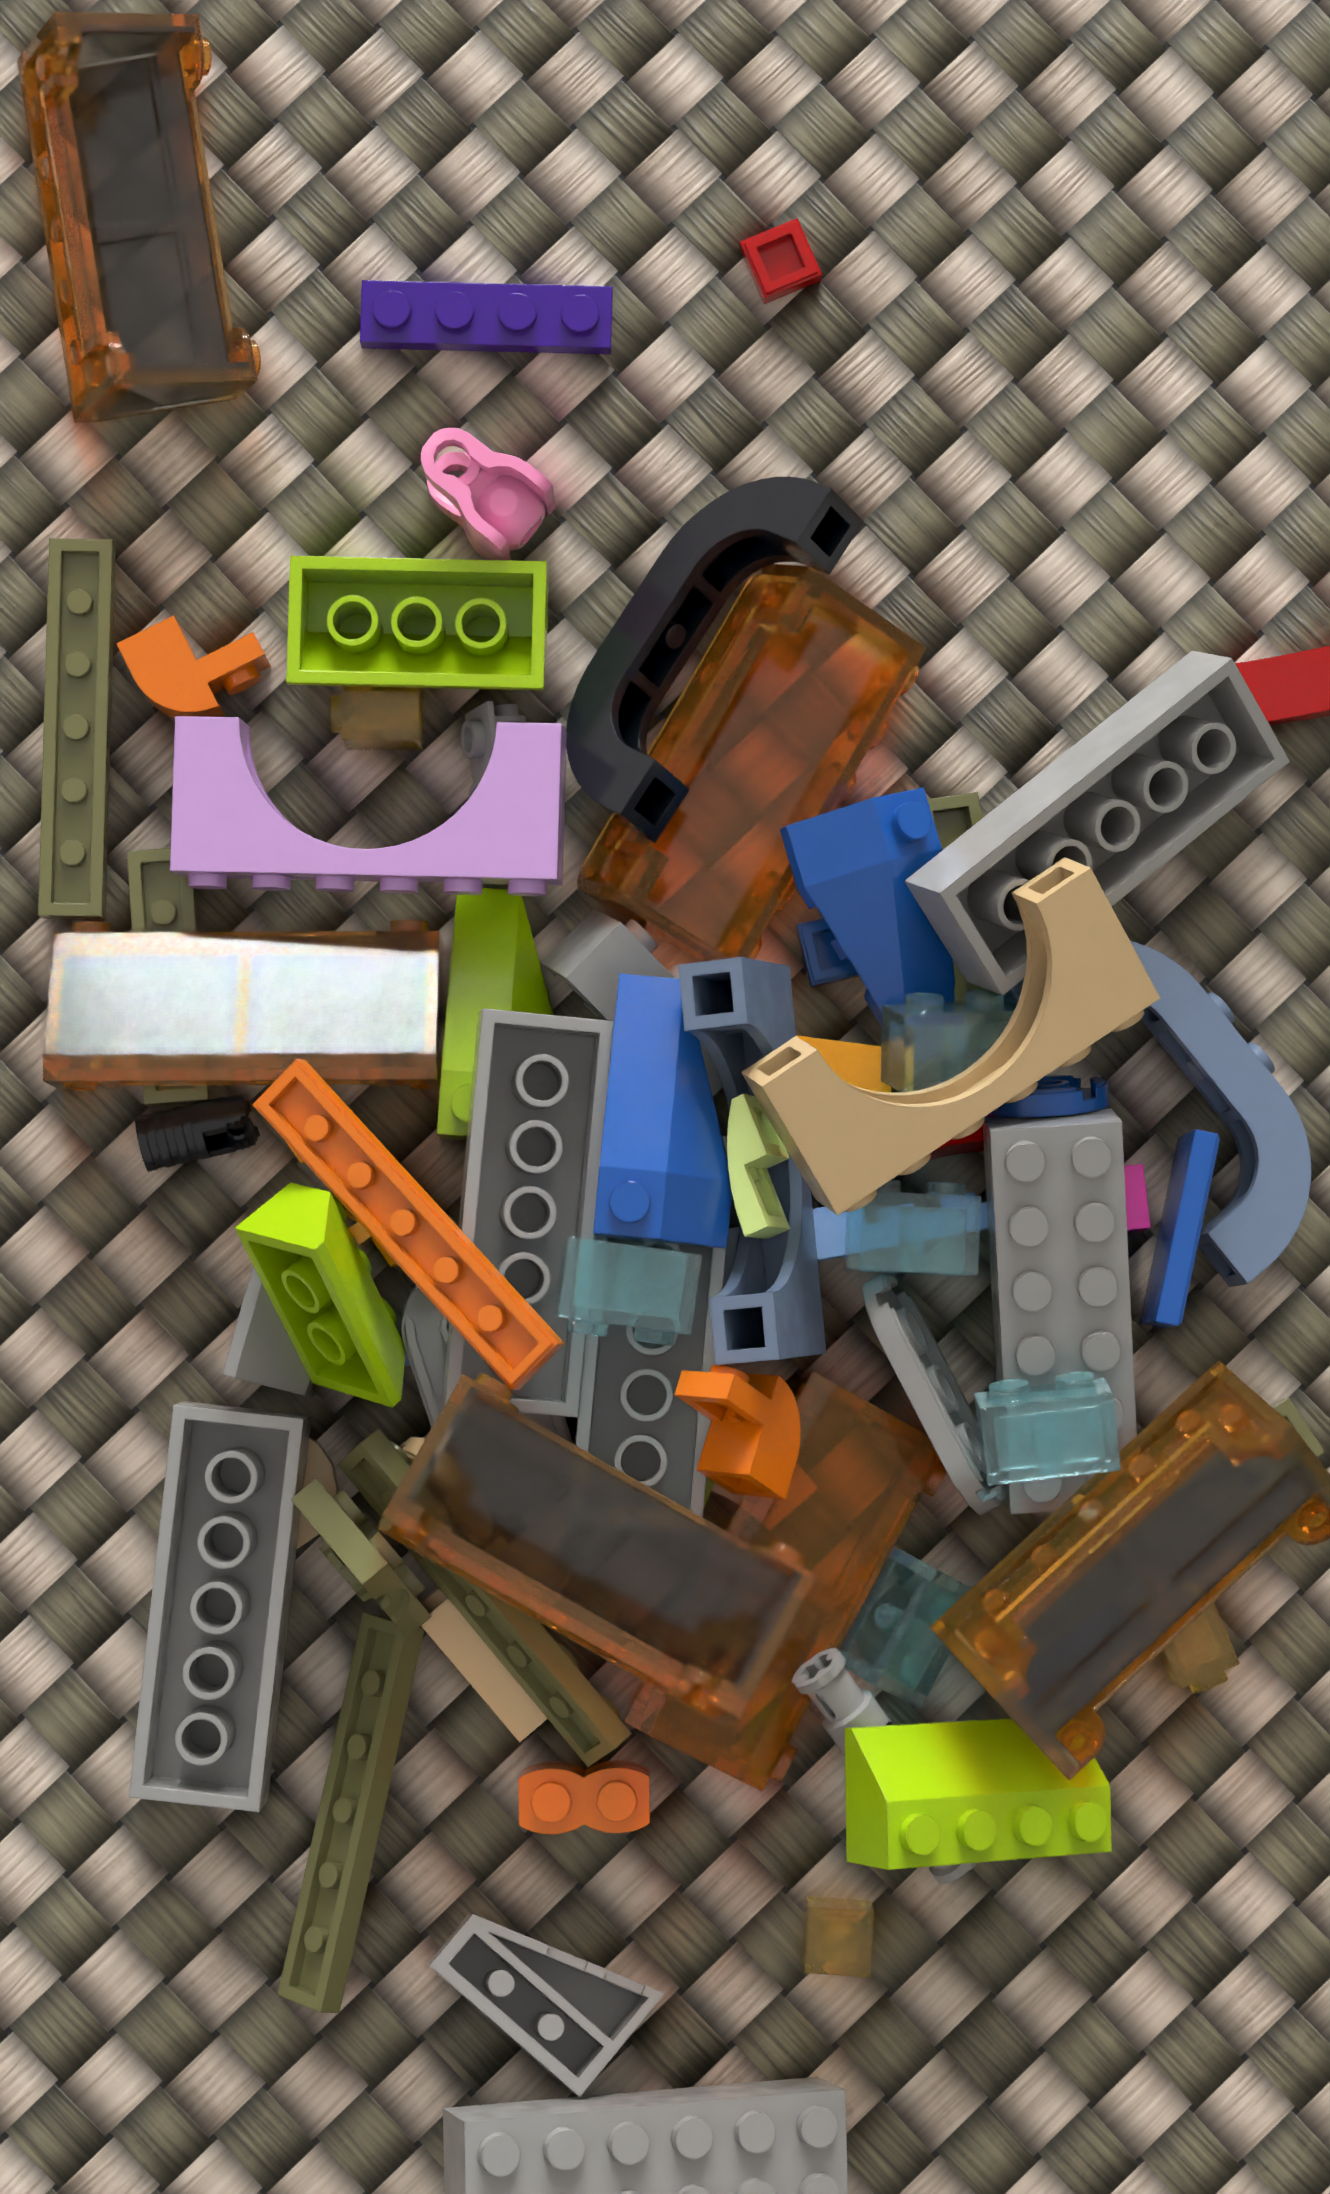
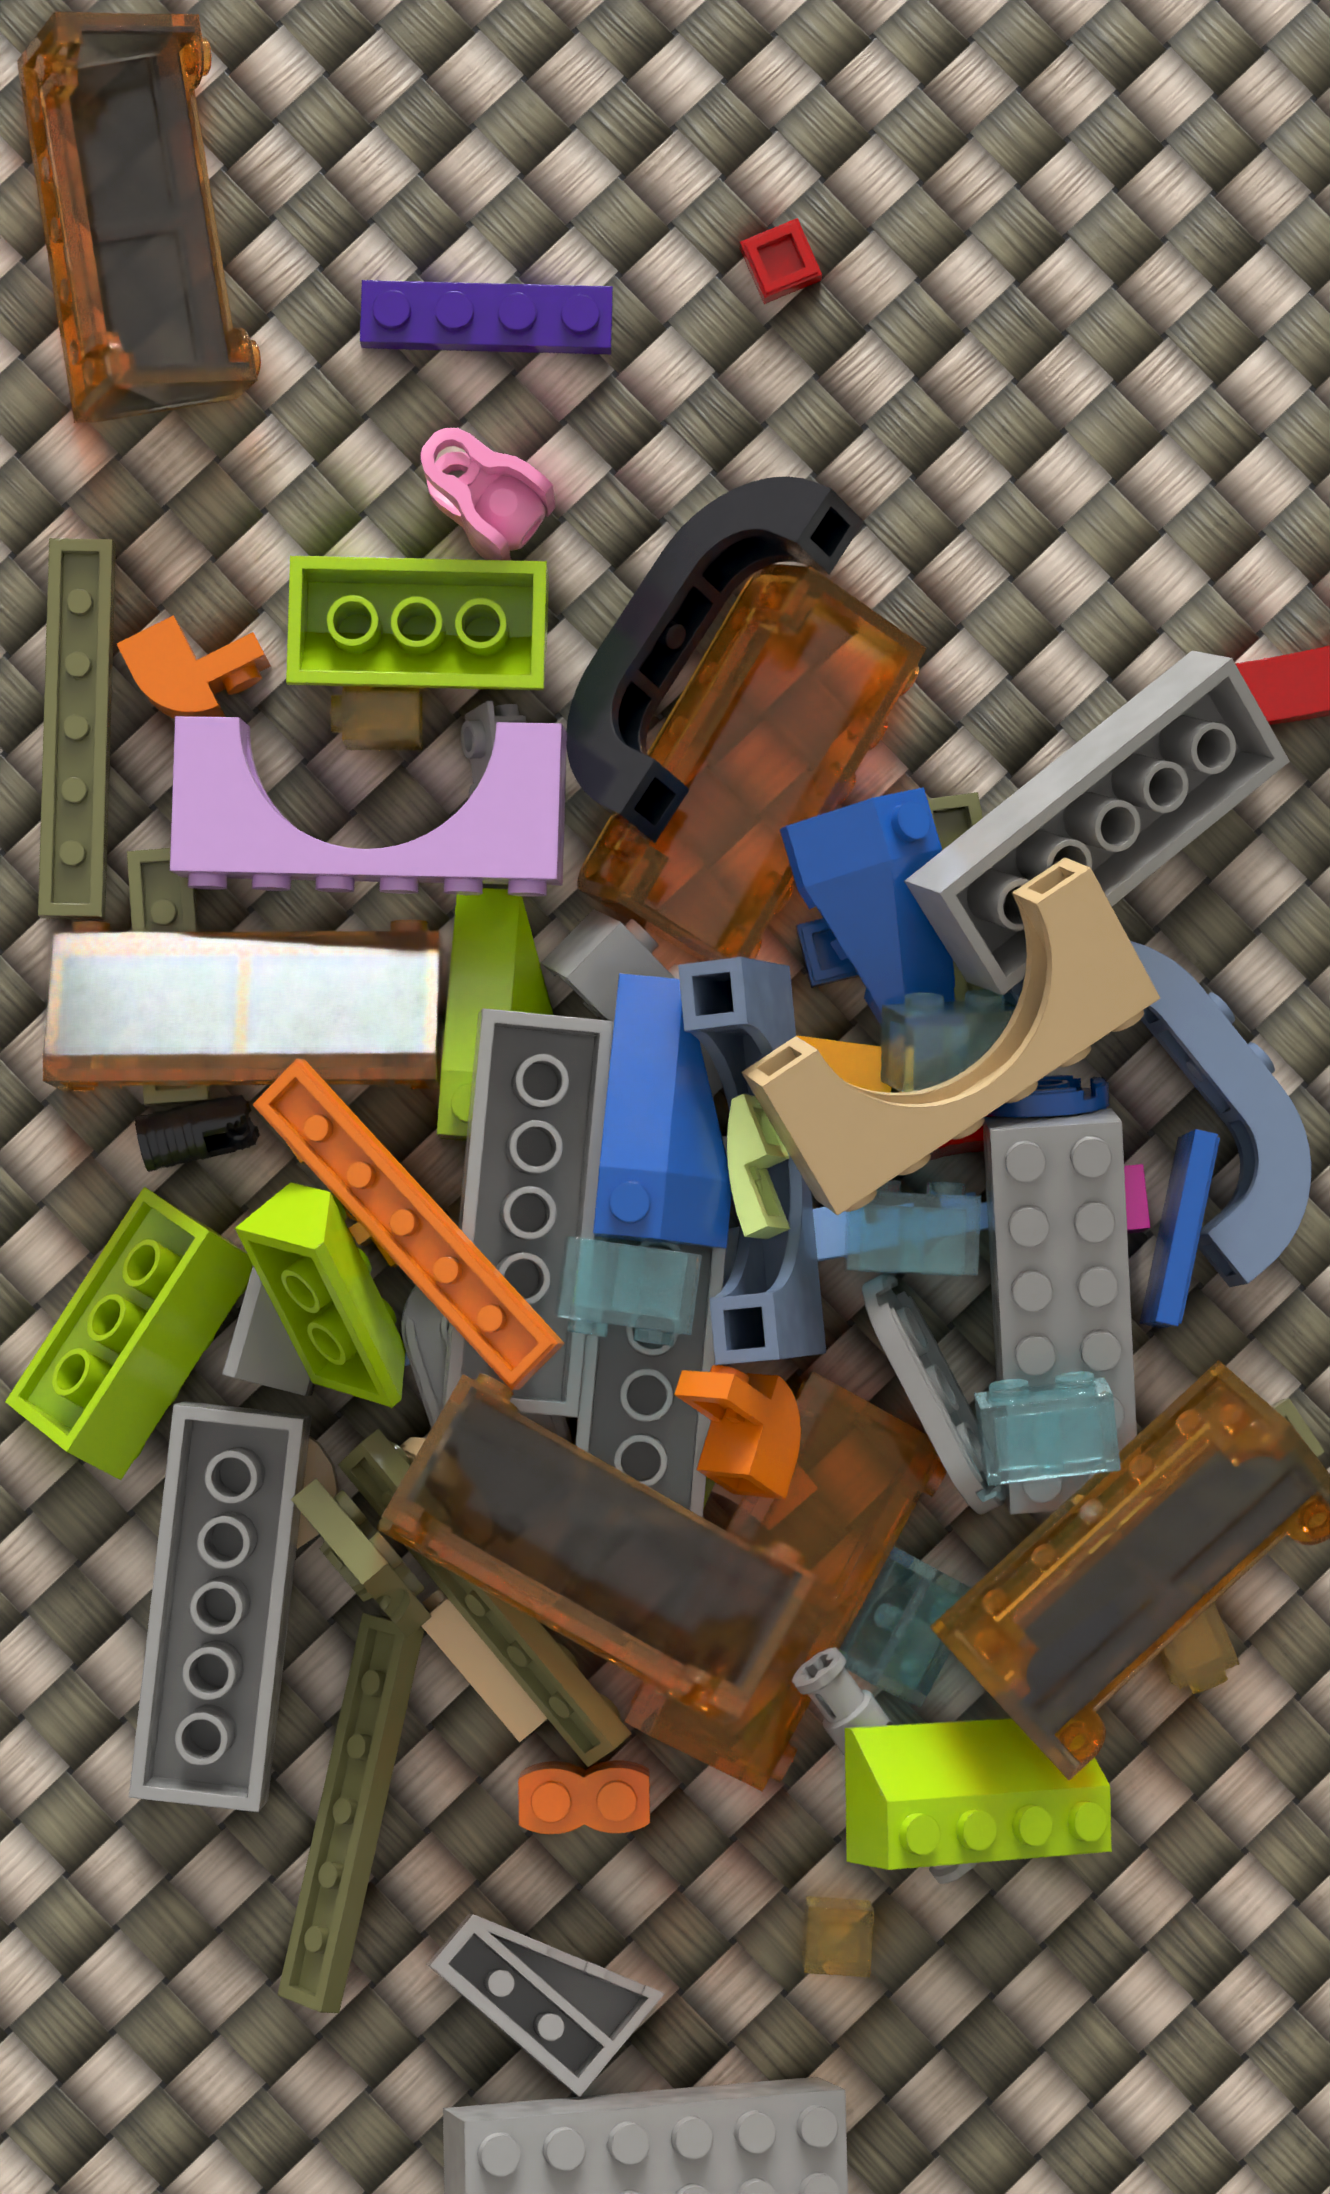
(131, 1334): none -> lime slope

